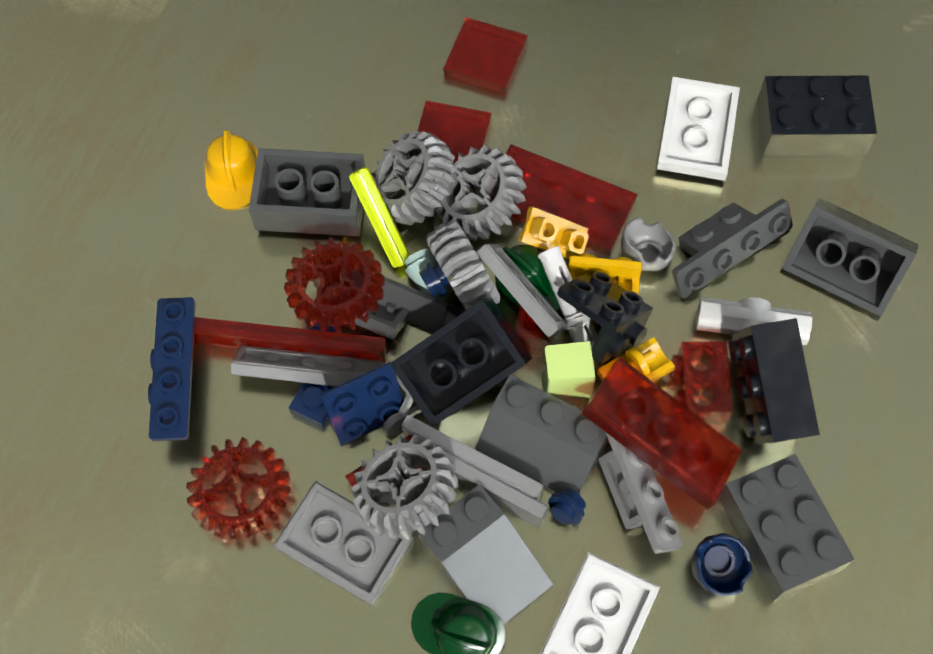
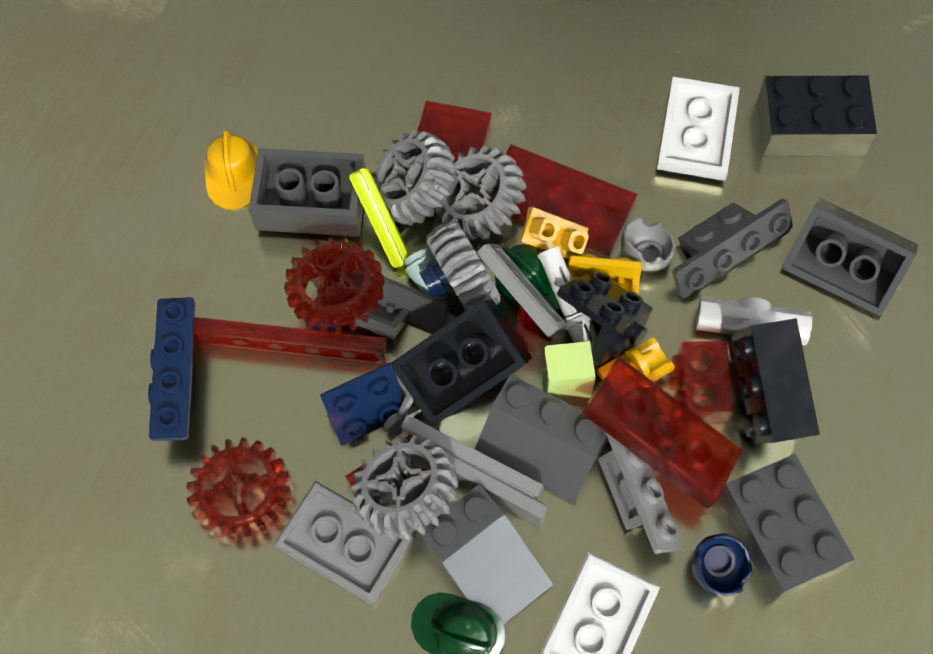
(299, 366): light grey tile -> none
(309, 405): dark blue plate -> none
(485, 55): clear red tile -> none
(567, 506): dark blue plate -> none

